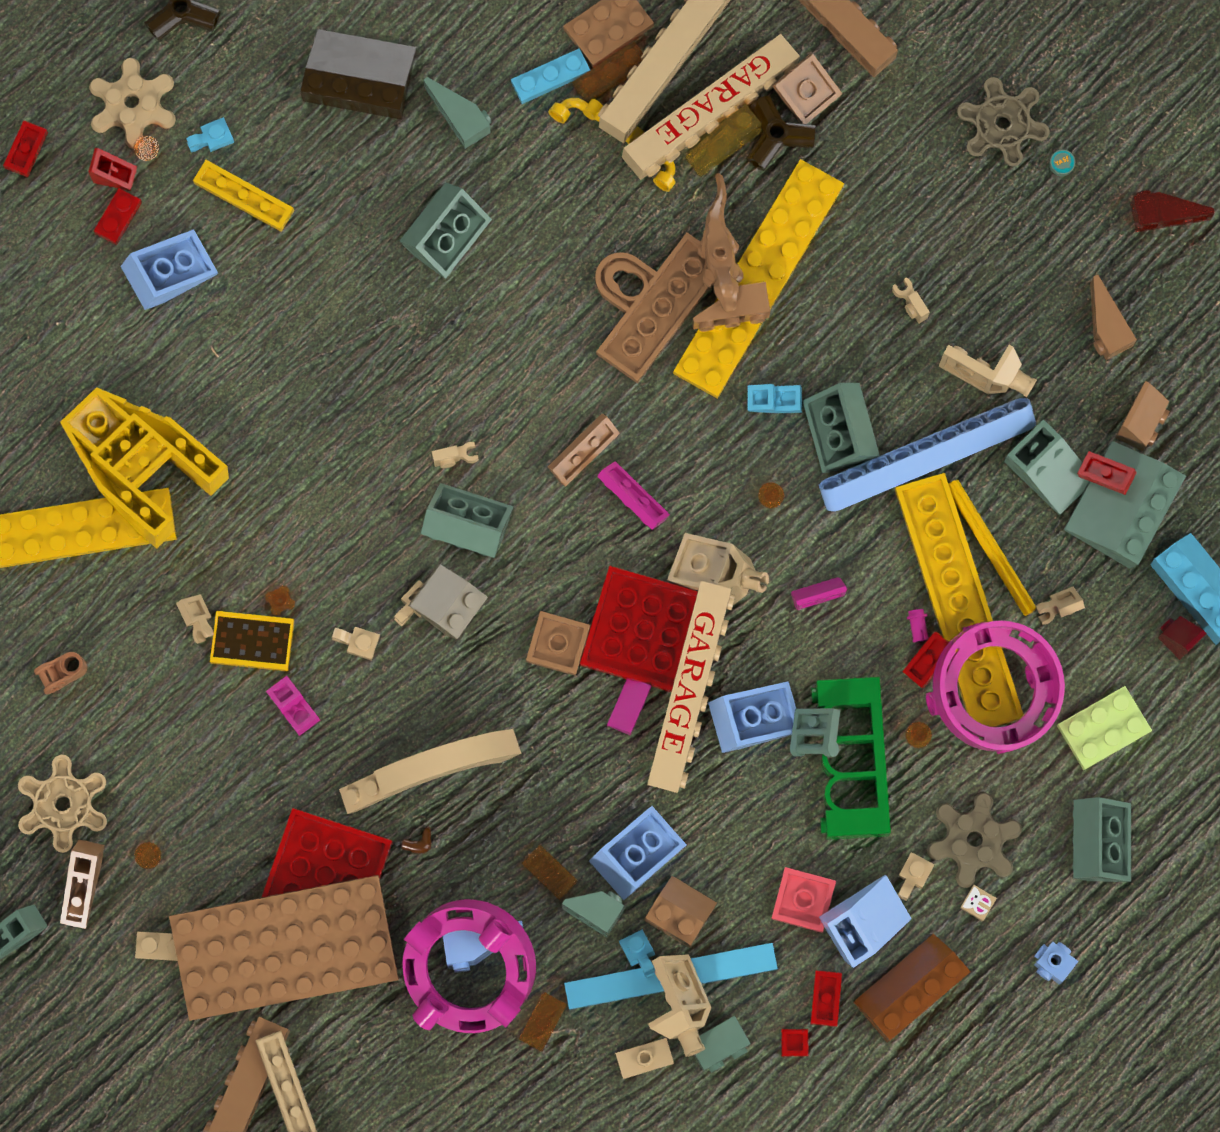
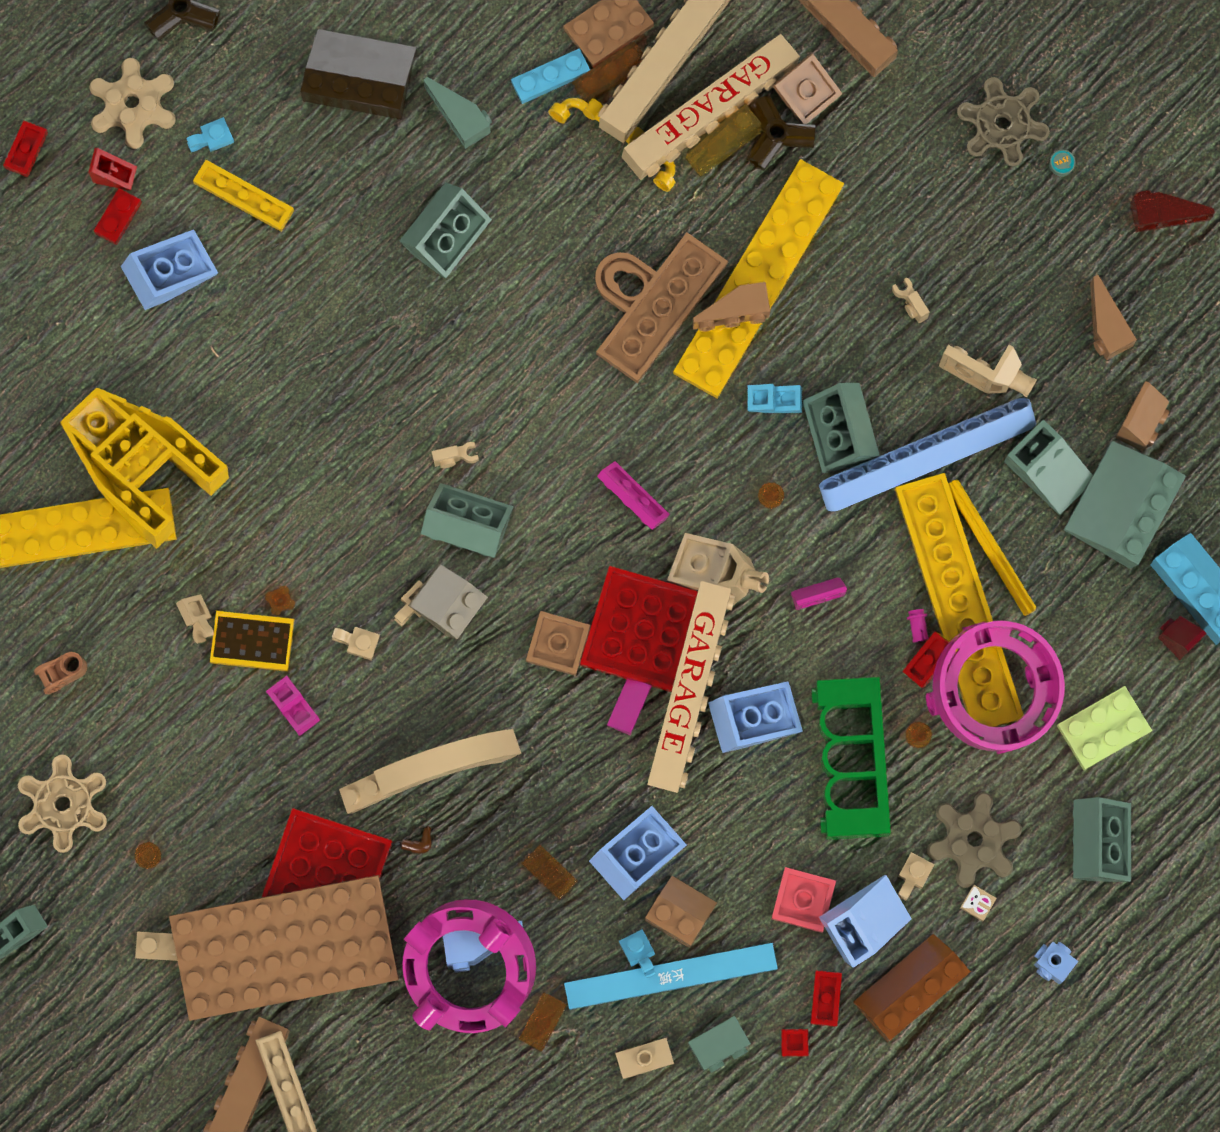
(81, 883): medium nougat slope -> none
(146, 148): clear orange plate -> none
(583, 449): medium nougat plate -> none
(596, 910): sand green slope -> none
(686, 999): tan plate -> none
(719, 250): medium nougat animal -> none
(815, 723): sand green plate -> none
(1061, 603): tan plate -> none
(1107, 473): red plate -> none

